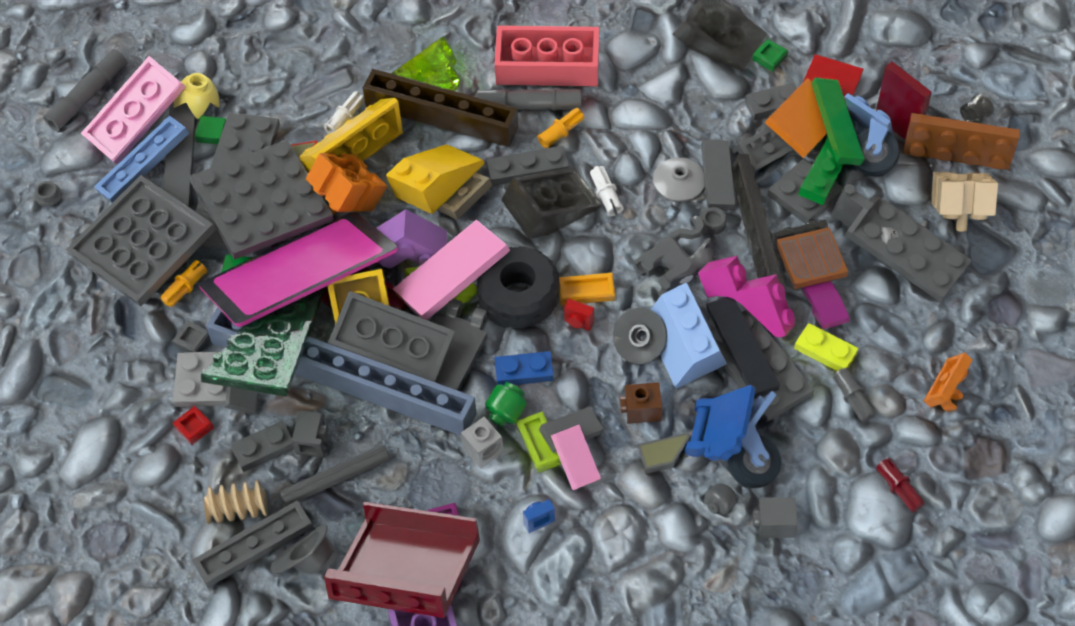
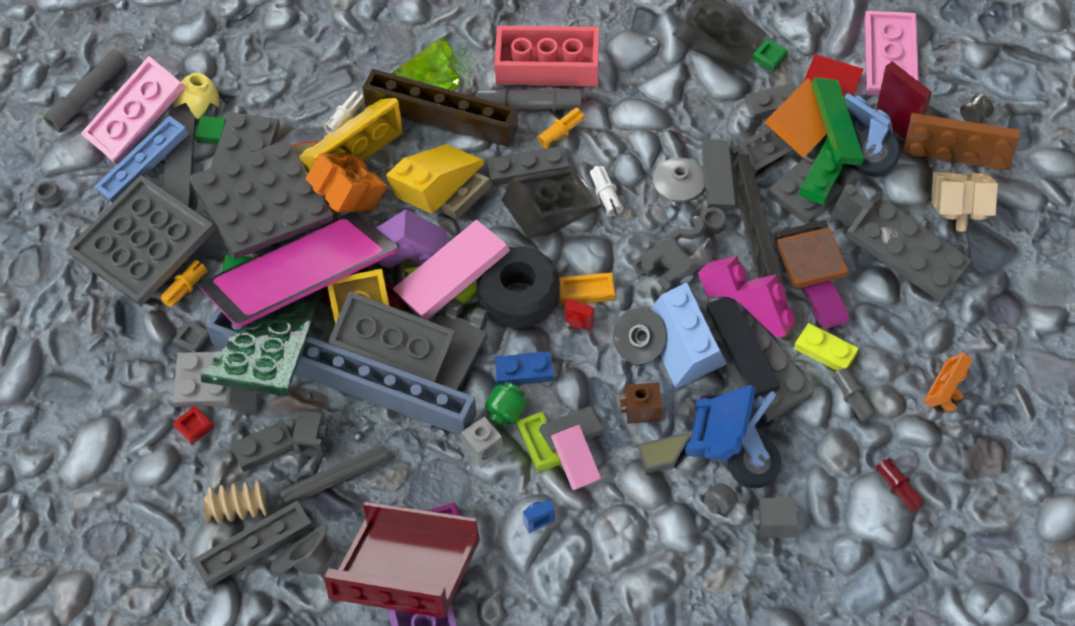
(888, 39): none -> bright pink tile

